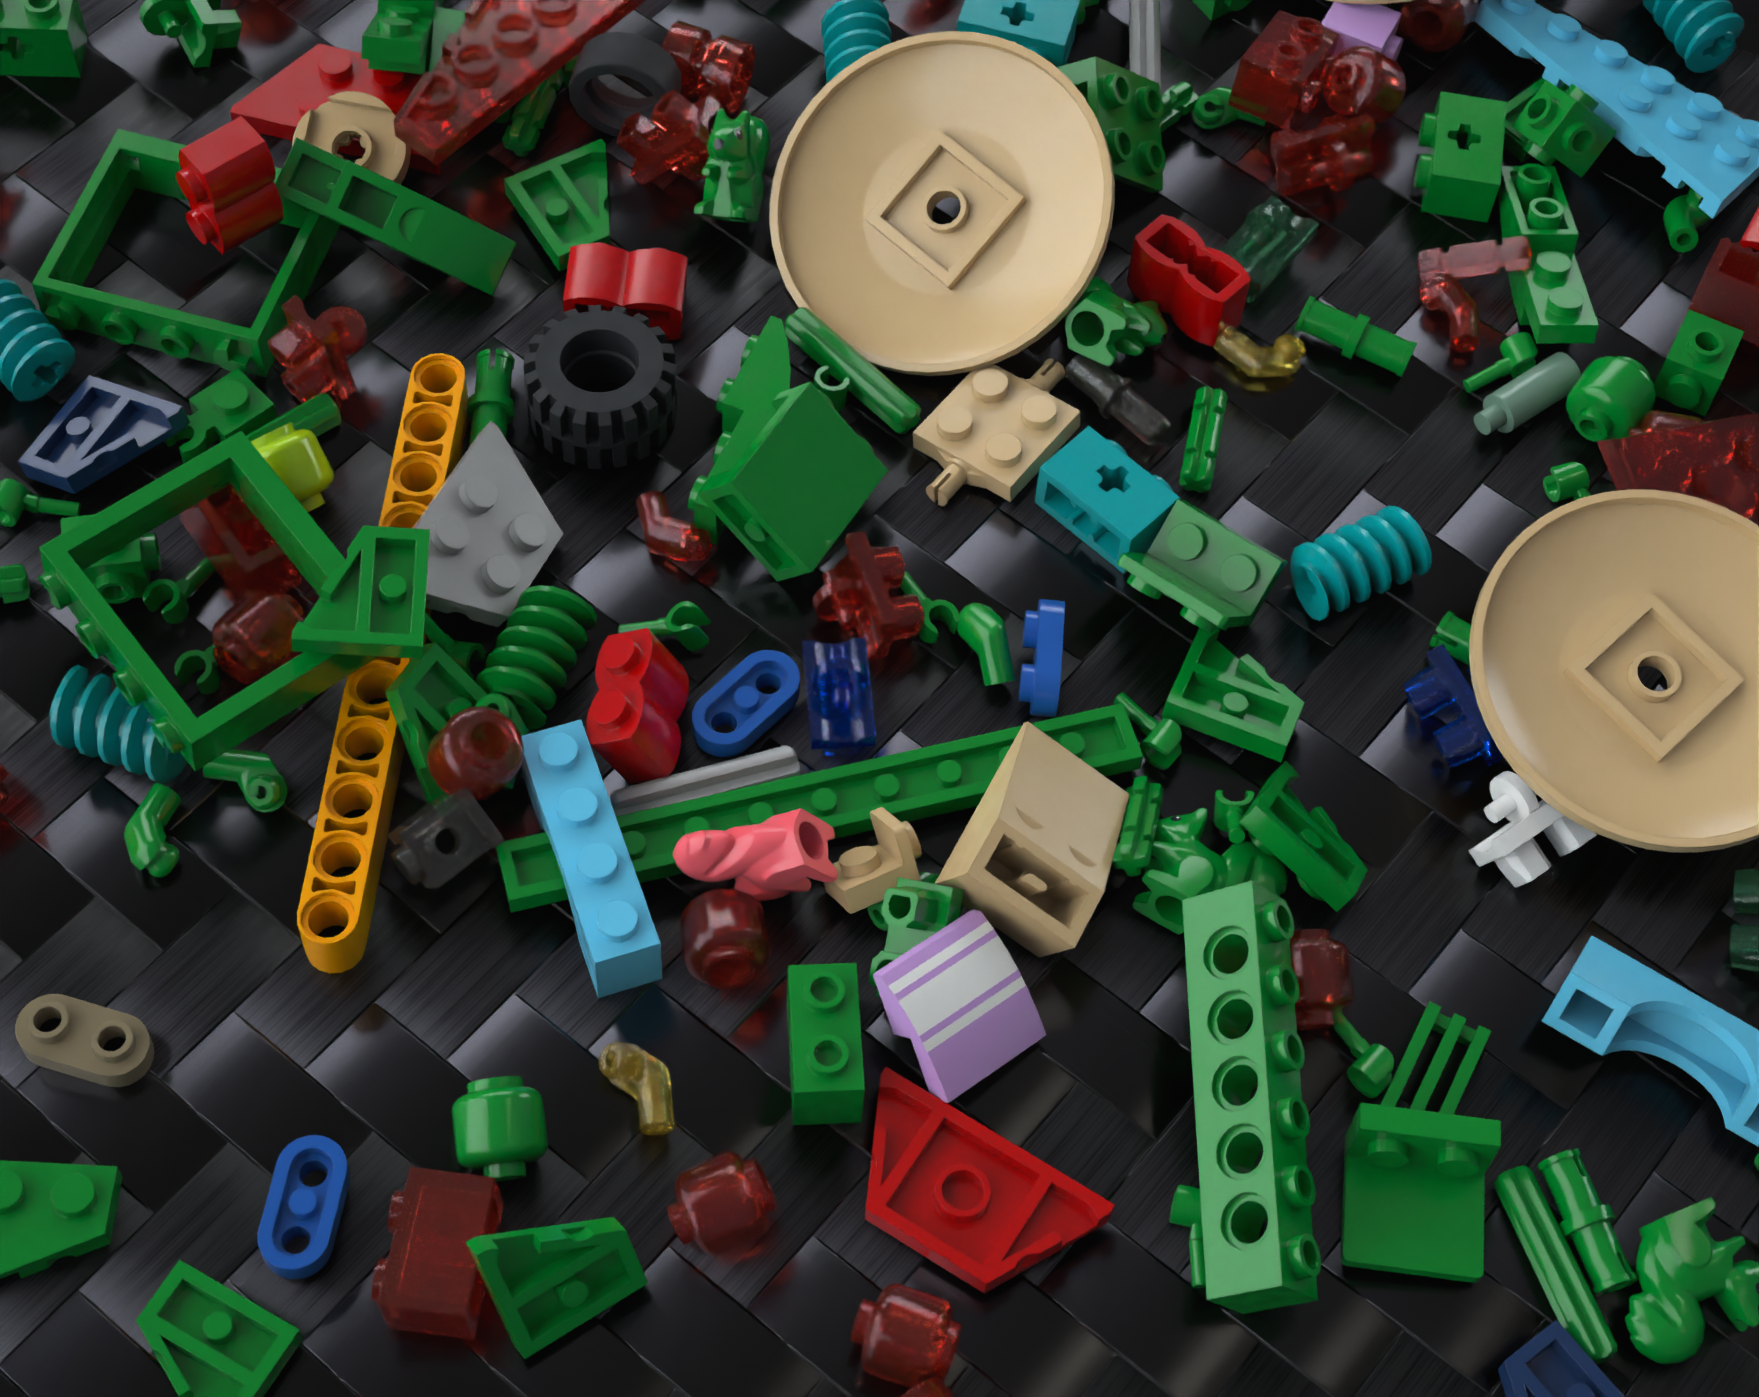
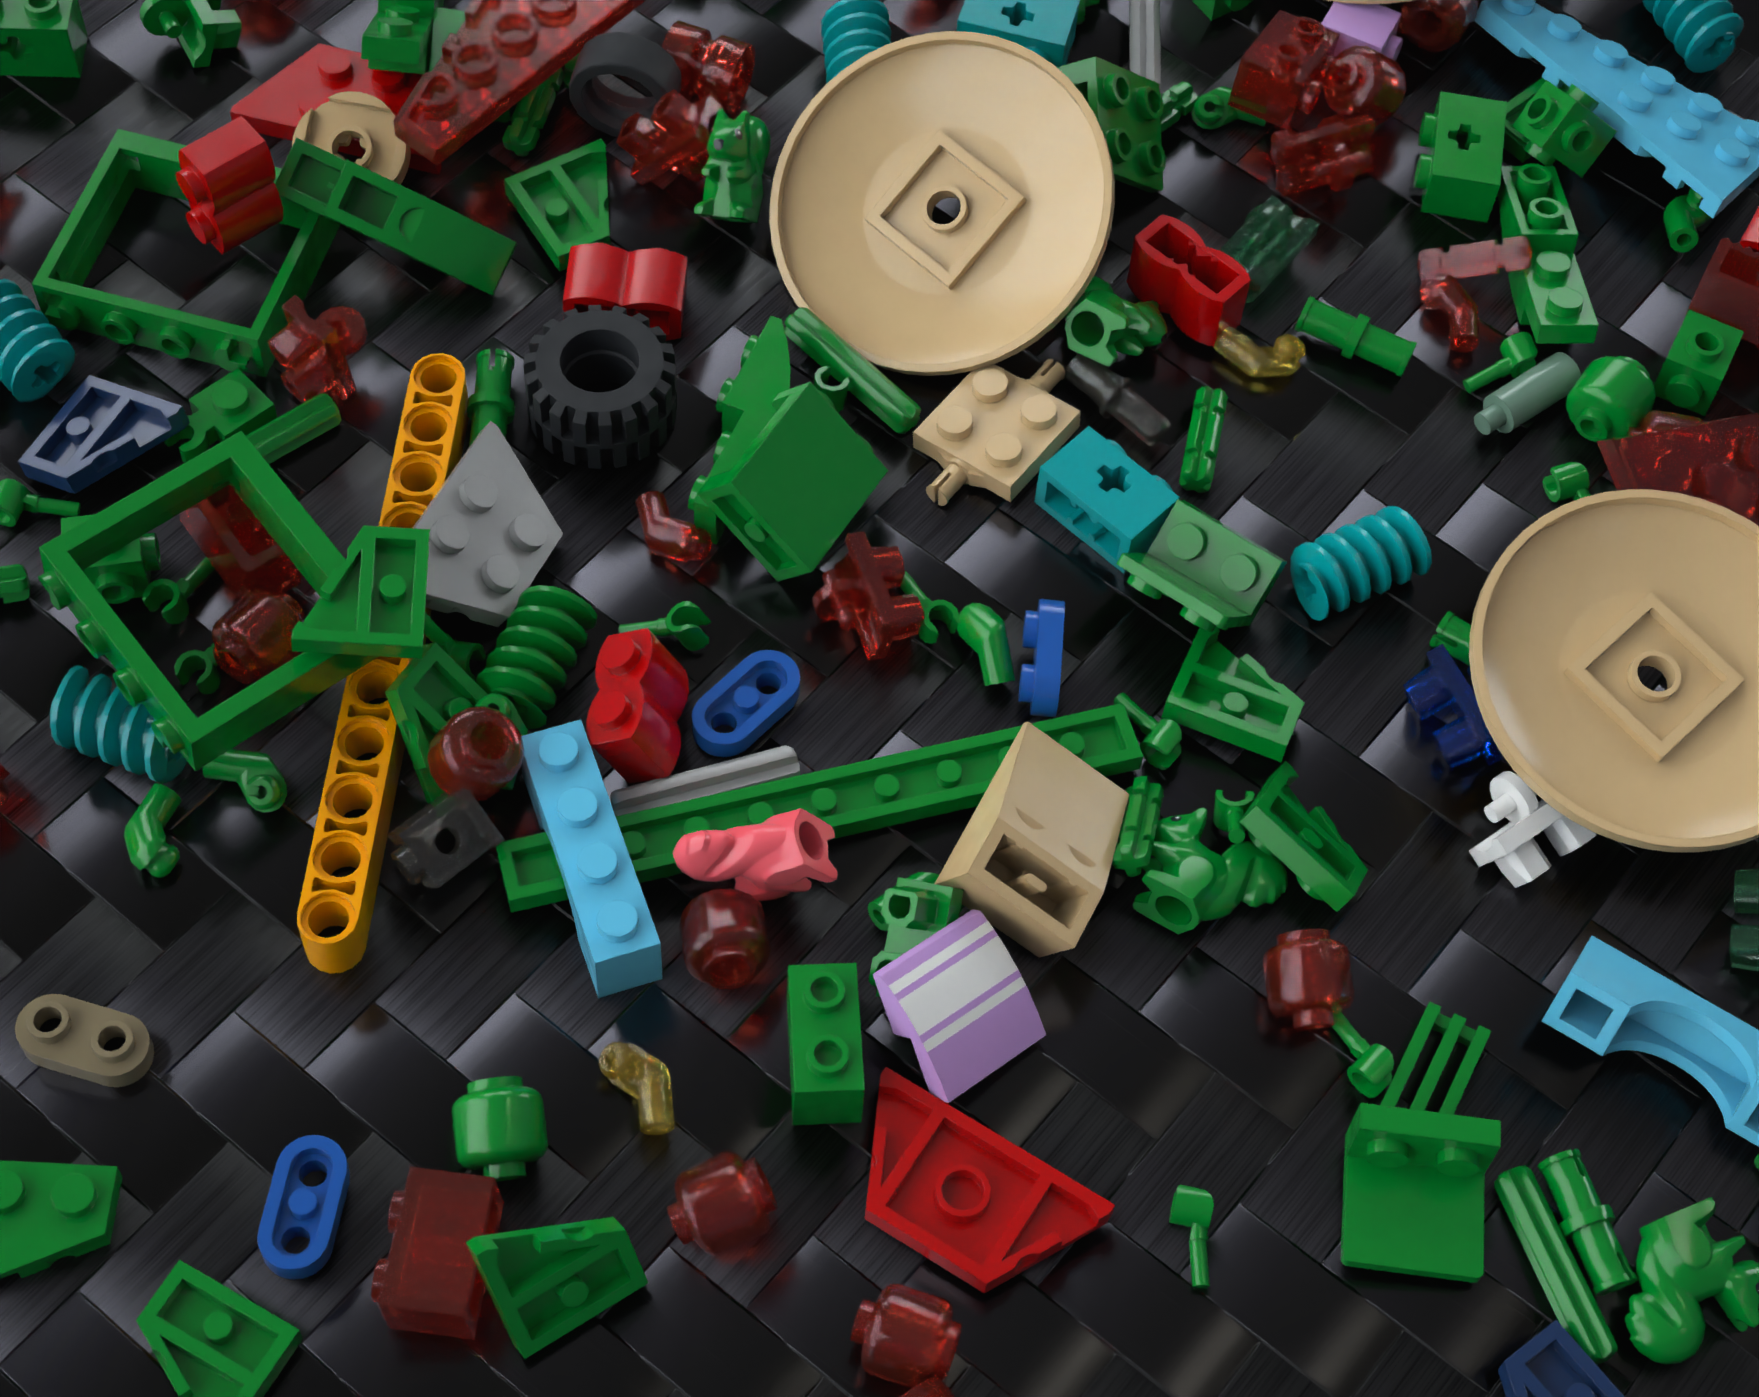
(297, 462): lime head -> none
(838, 696): clear blue hips -> none
(870, 870): tan bracket -> none
(1231, 1128): green brick -> none

